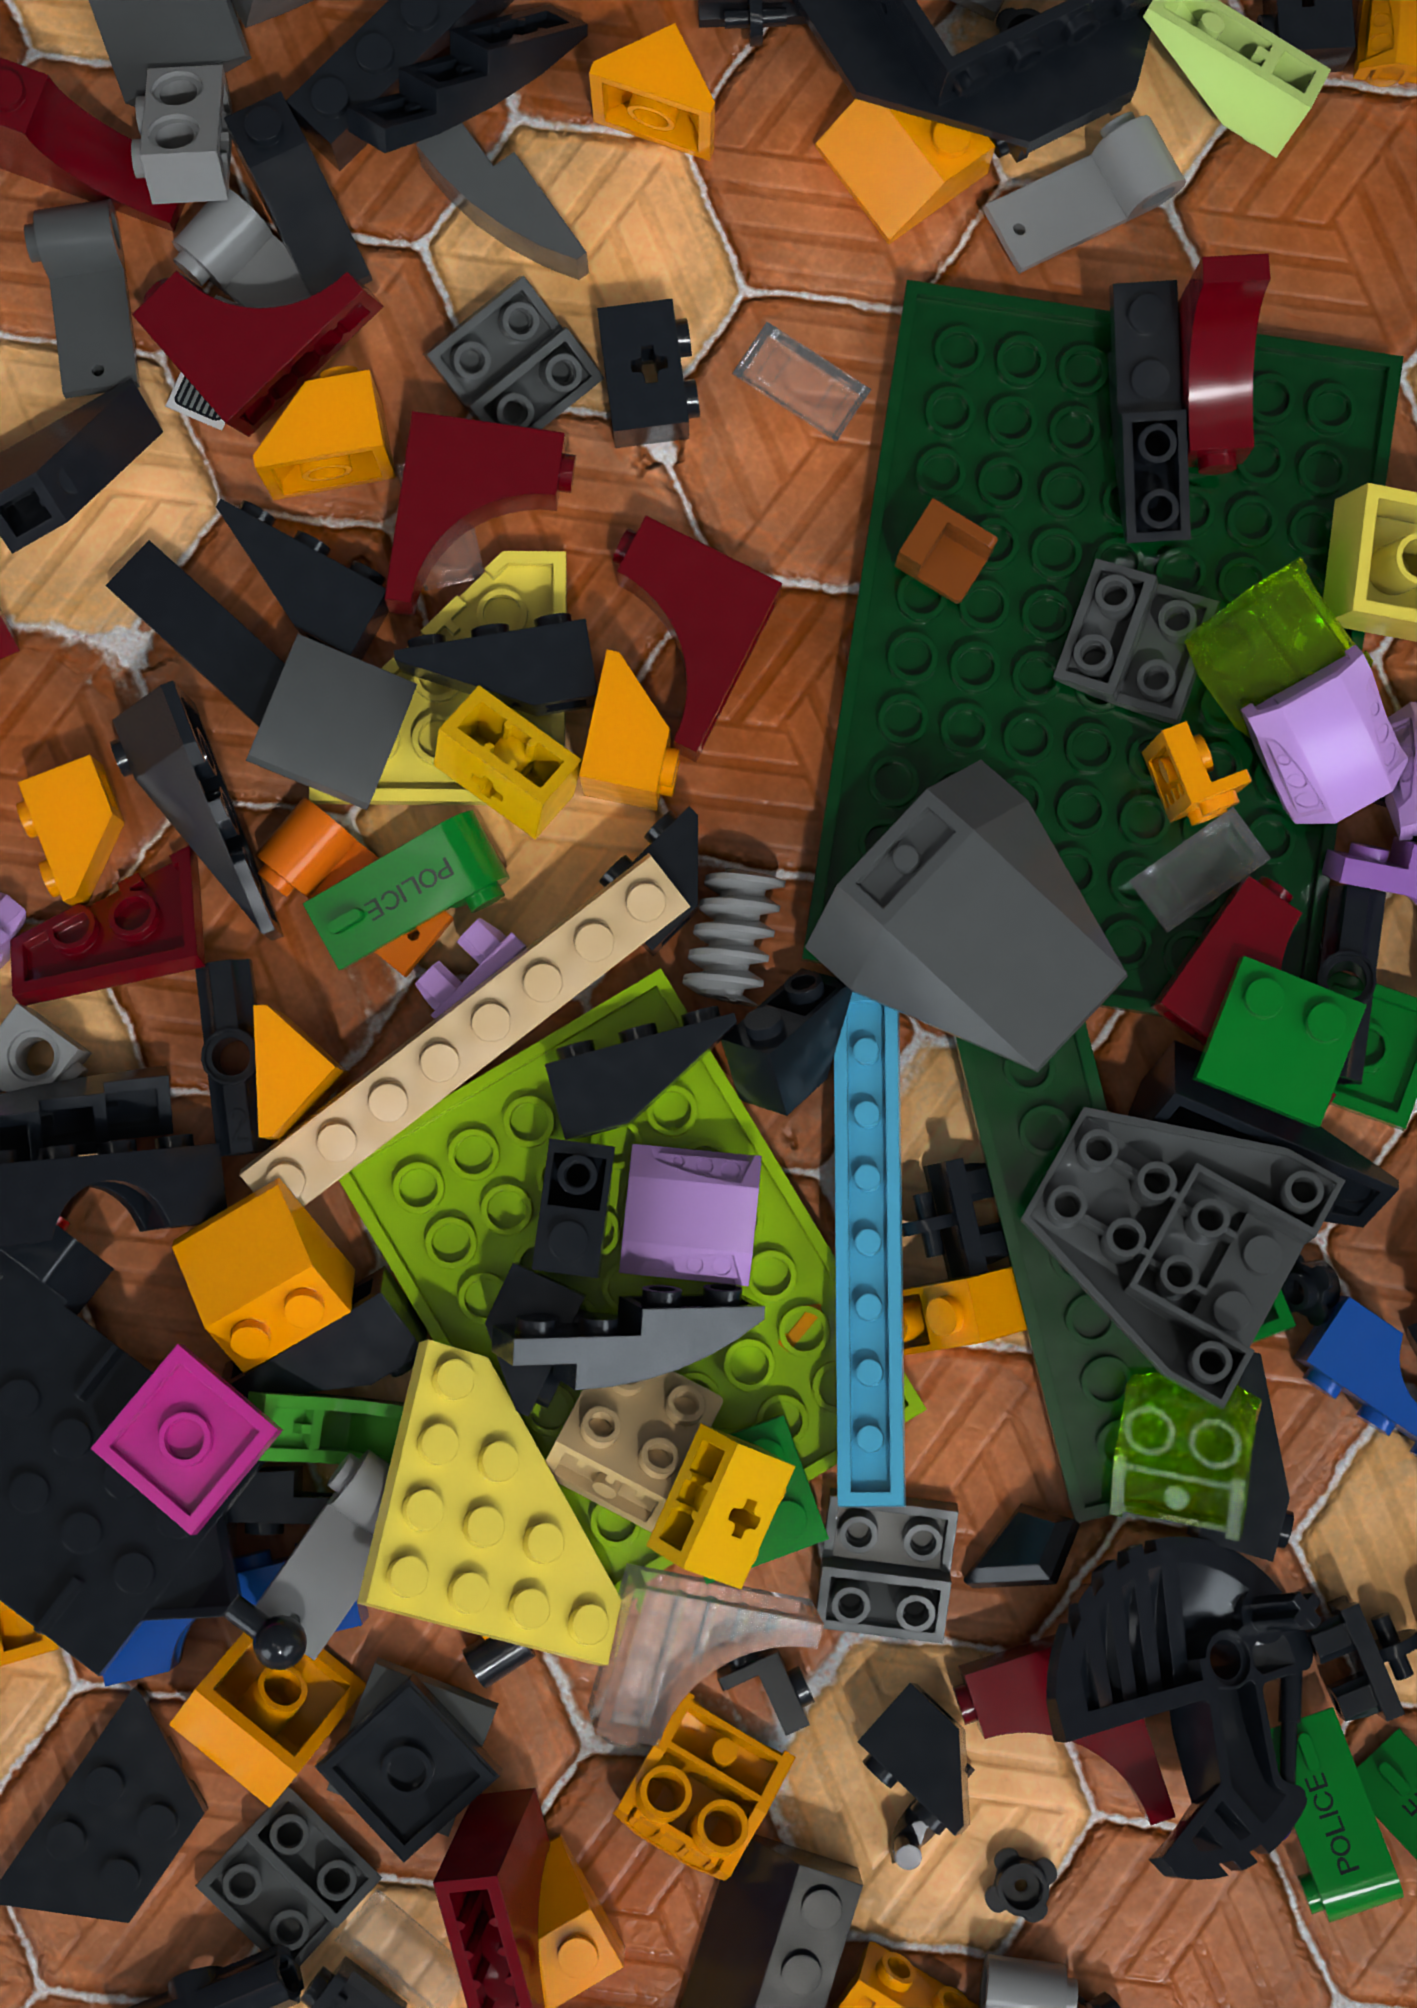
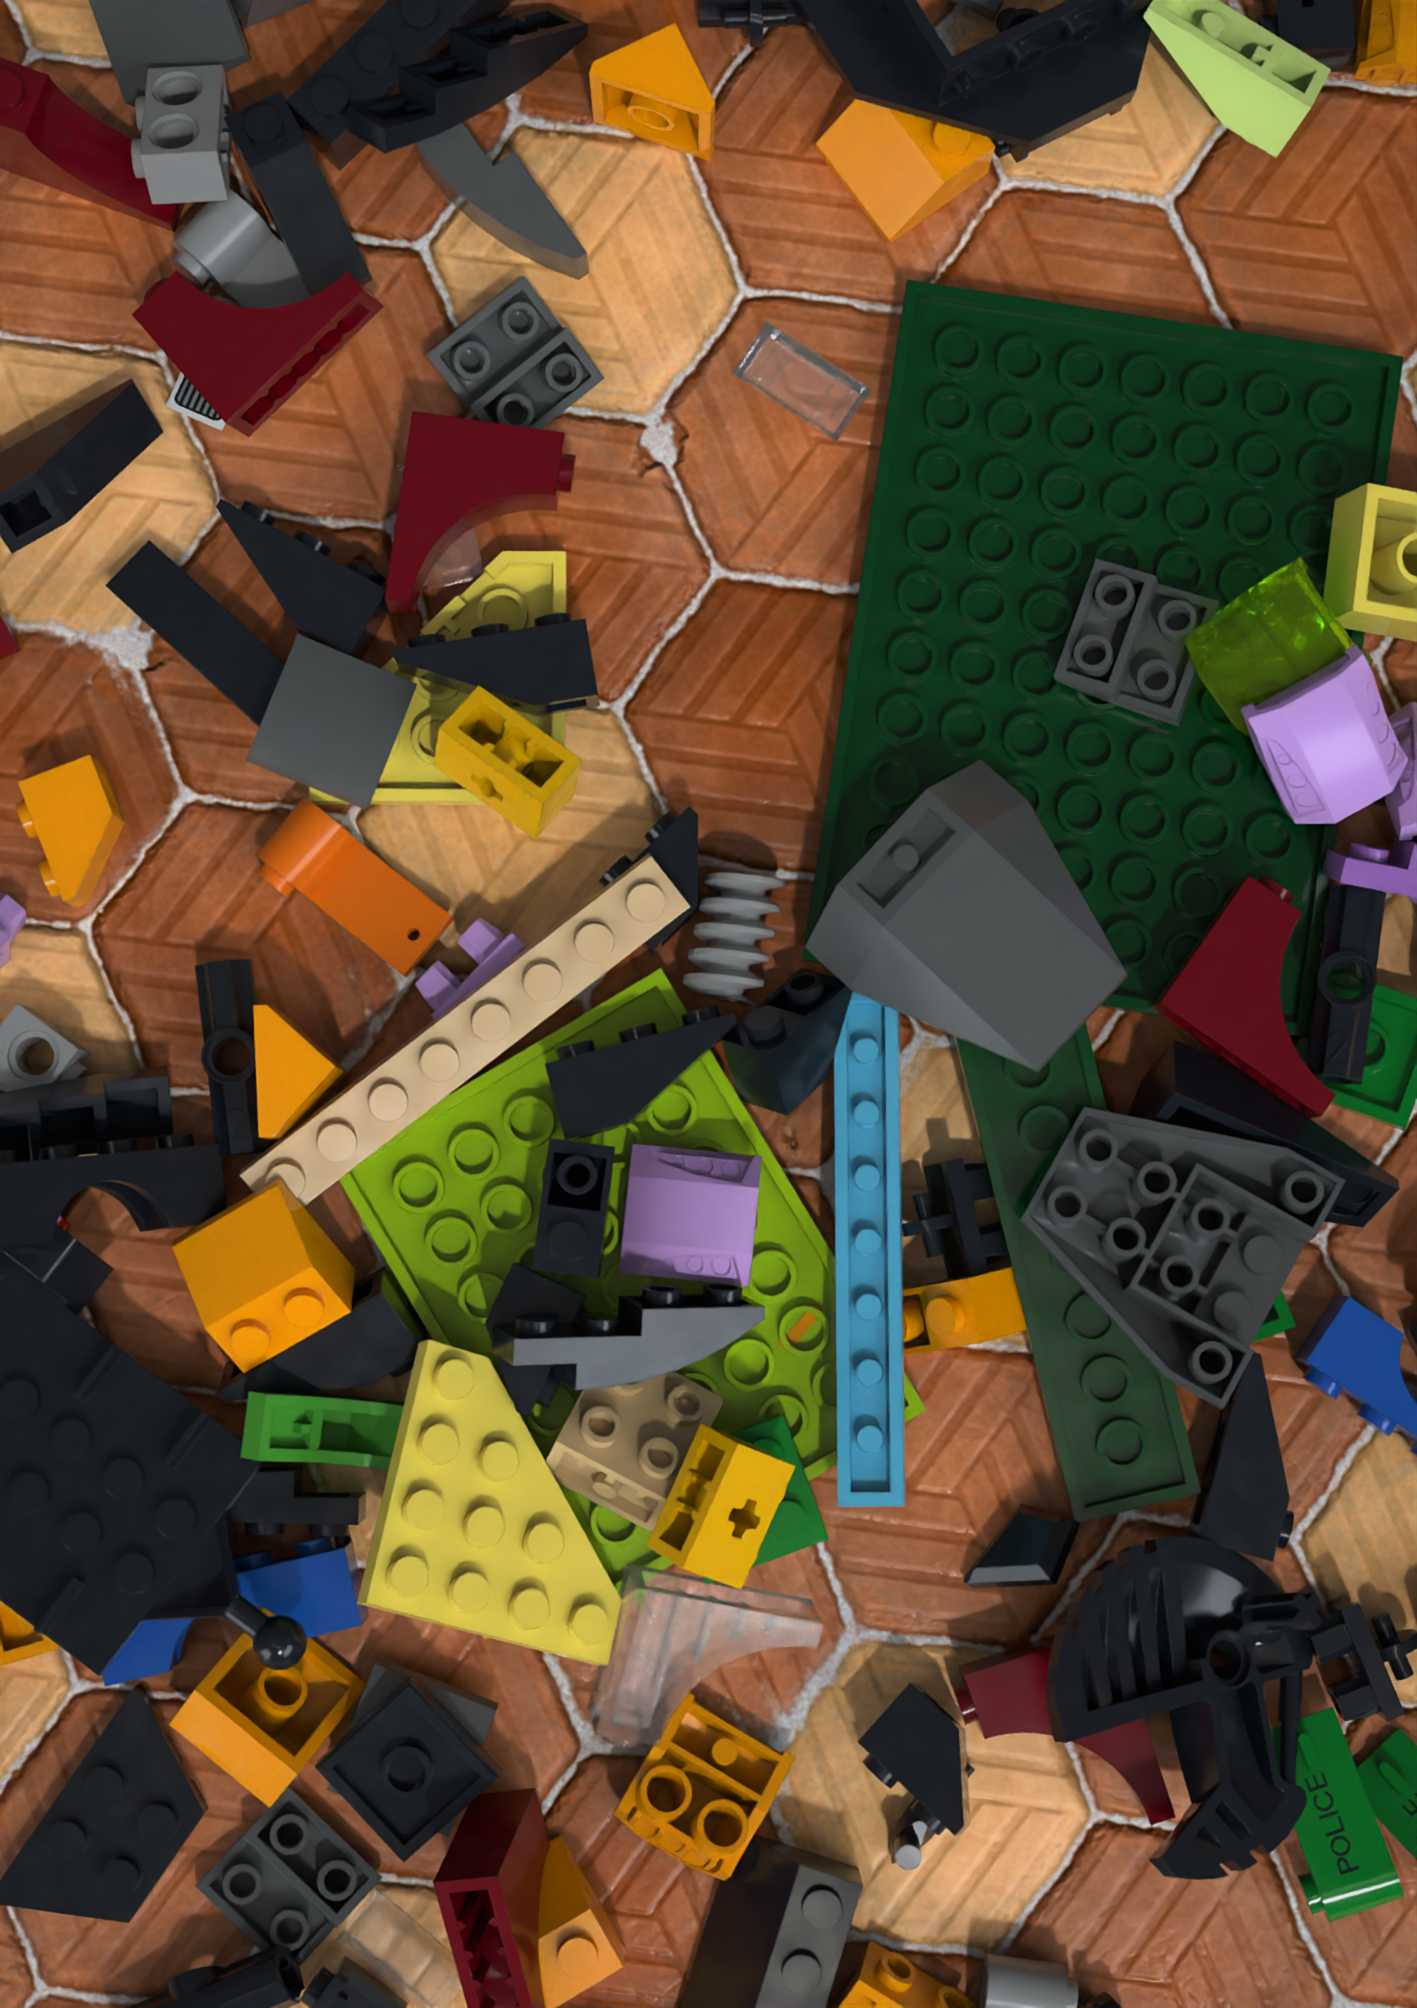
(88, 293): dark grey door -> none
(126, 938): dark red wing -> none
(176, 767): black wedge -> none
(186, 1439): dark pink plate -> none
(327, 437): light orange slope -> none
(330, 1560): light grey door -> none
(408, 887): green door -> none
(495, 1659): black hinge -> none
(627, 743): light orange slope -> none
(642, 336): black brick -> none
(710, 609): dark red arch -> none
(784, 1687): black bracket -> none
(888, 1569): dark grey slope -> none
(946, 551): dark orange panel -> none
(1033, 1899): black plate -> none
(1116, 183): light grey door -> none
(1148, 412): black slope -> none
(1180, 774): light orange bracket -> none
(1184, 1455): clear neon green slope -> none
(1200, 870): clear tile -> none
(1217, 358): dark red arch -> none
(1279, 1041): green plate -> none
(1312, 1290): black plate -> none

